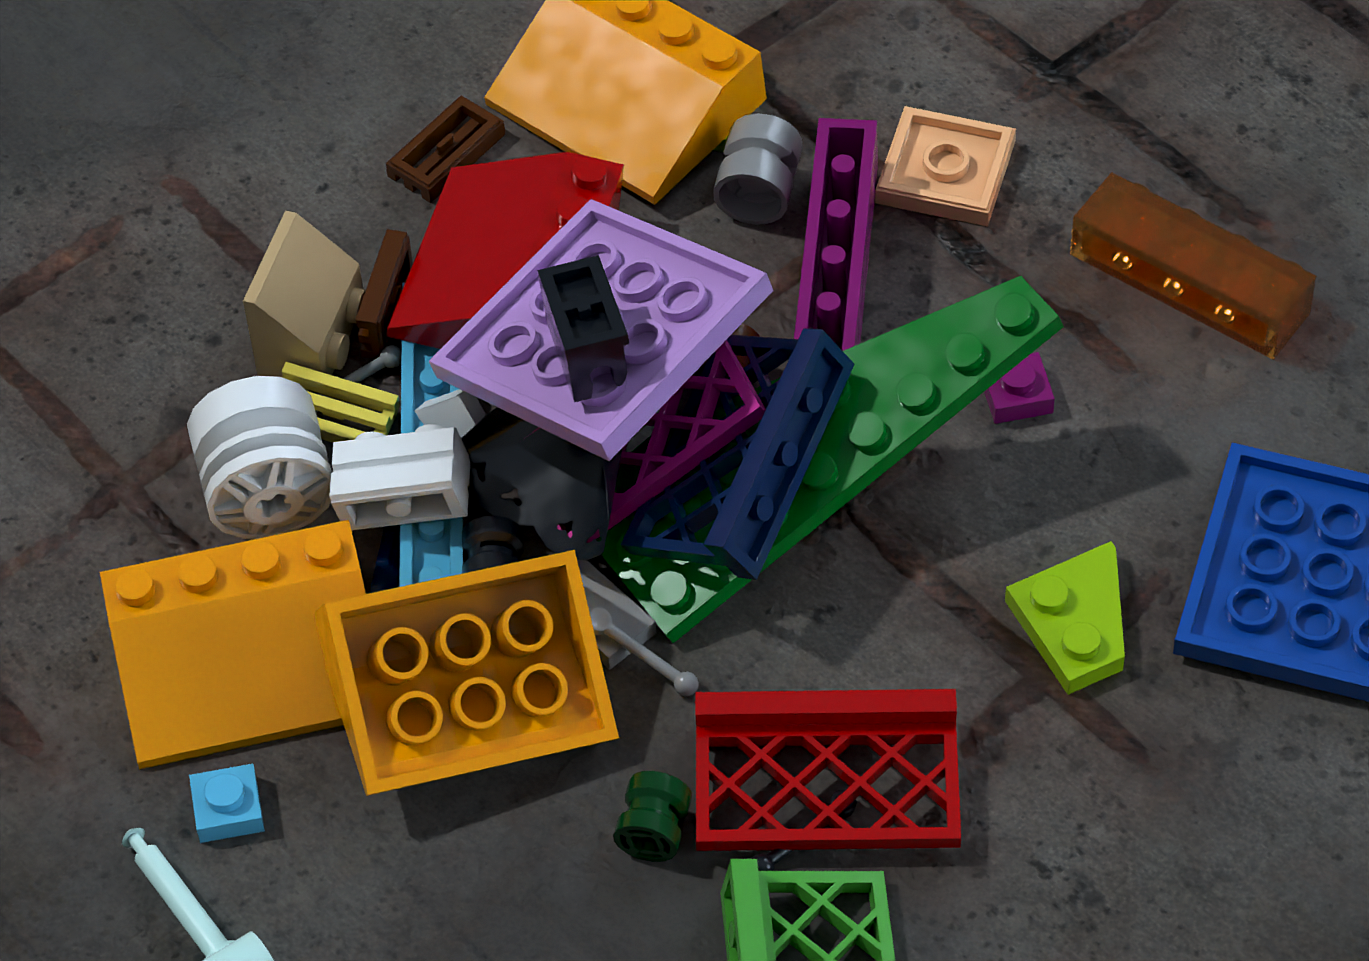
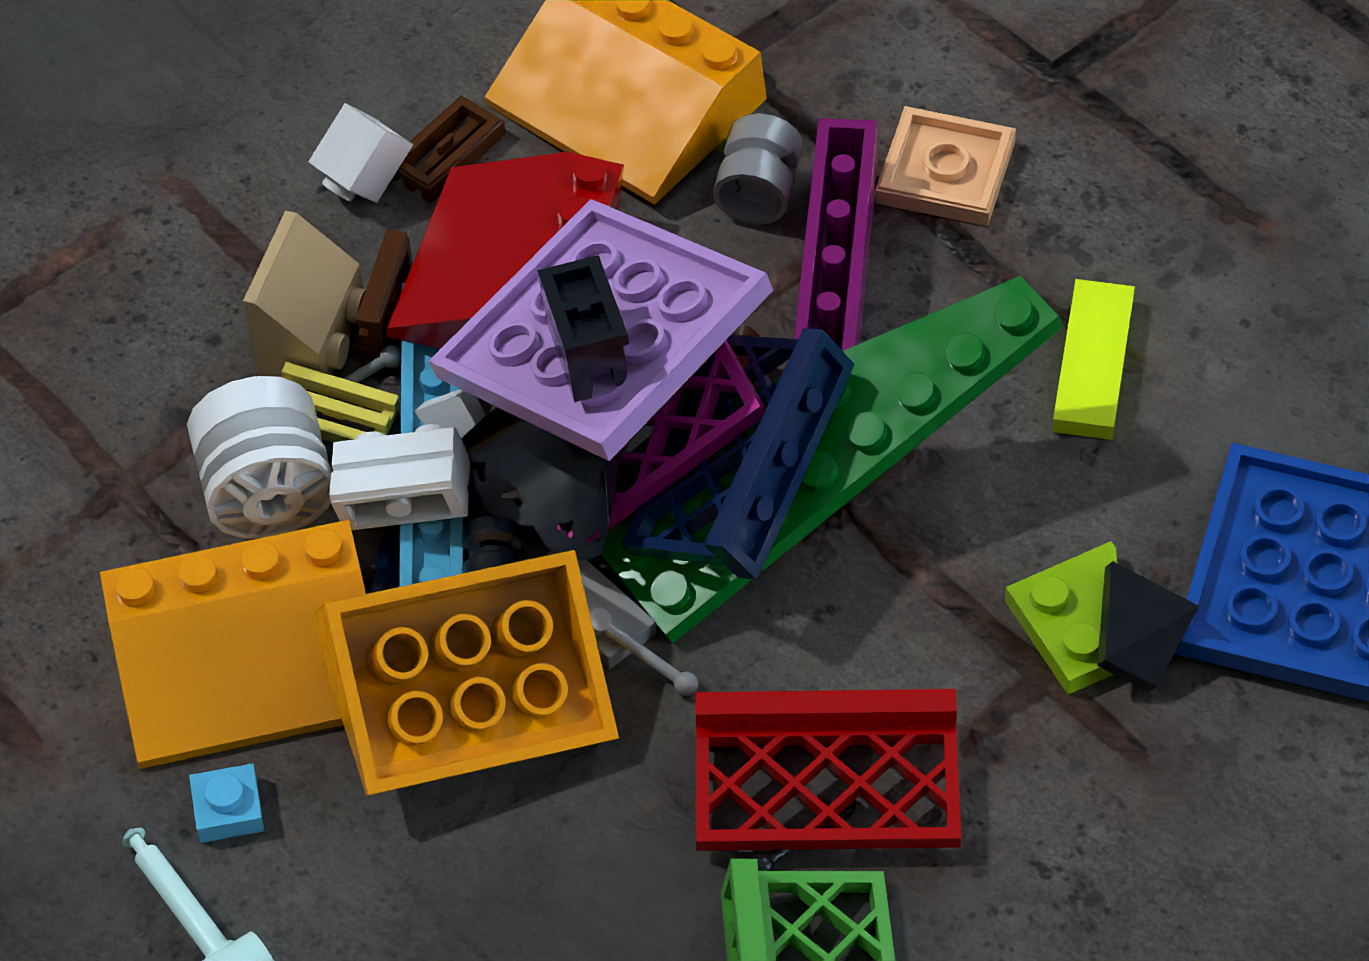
(359, 155): none -> white brick
(651, 822): dark green wheel -> none
(1021, 392): magenta plate -> none
(1093, 359): none -> neon yellow tile
(1140, 626): none -> black slope
(1192, 265): clear orange brick -> none

